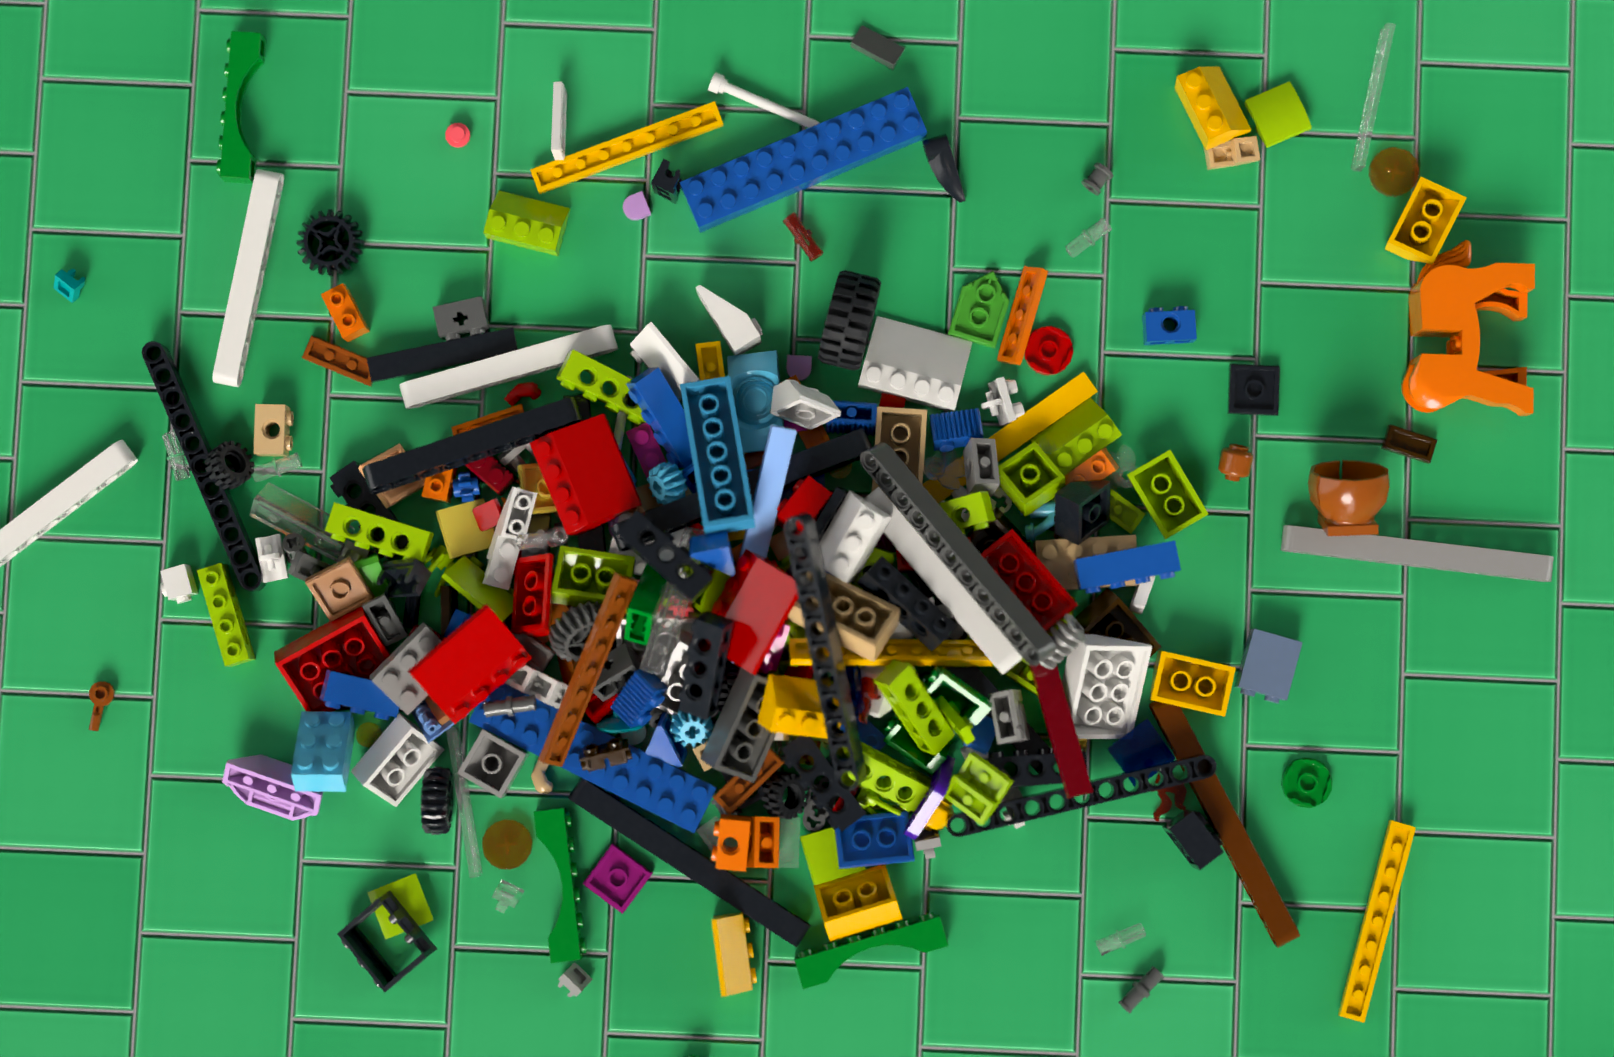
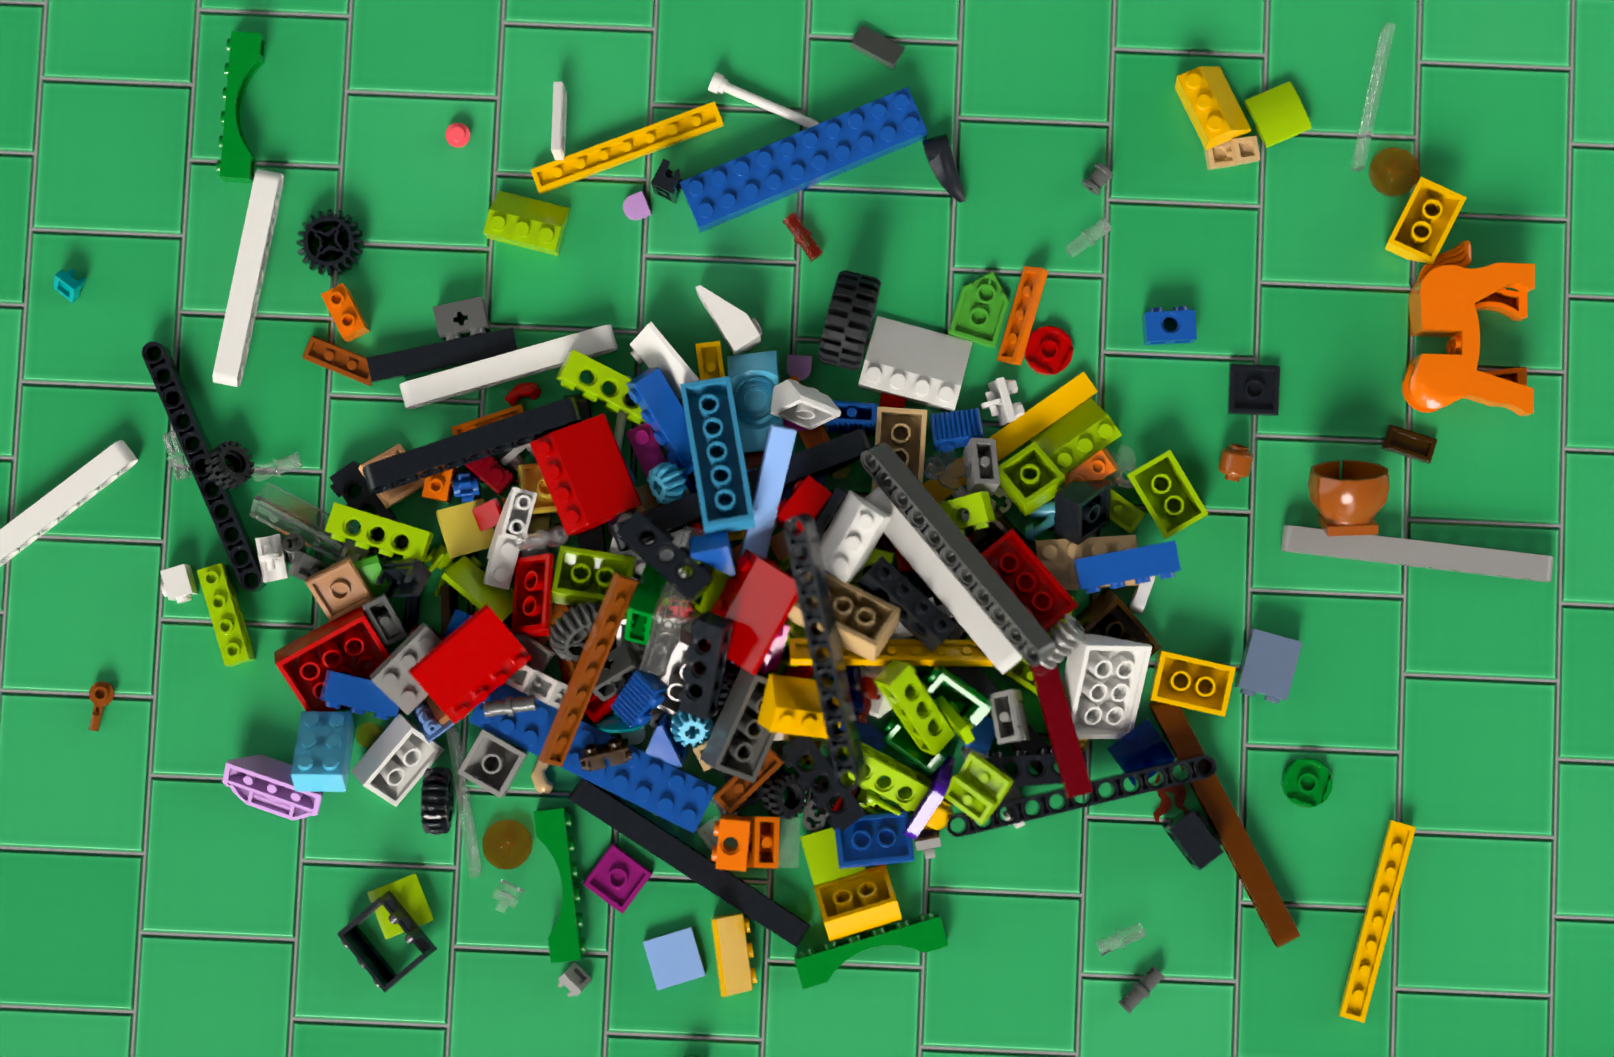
(265, 417): tan brick -> none
(674, 958): none -> light blue tile

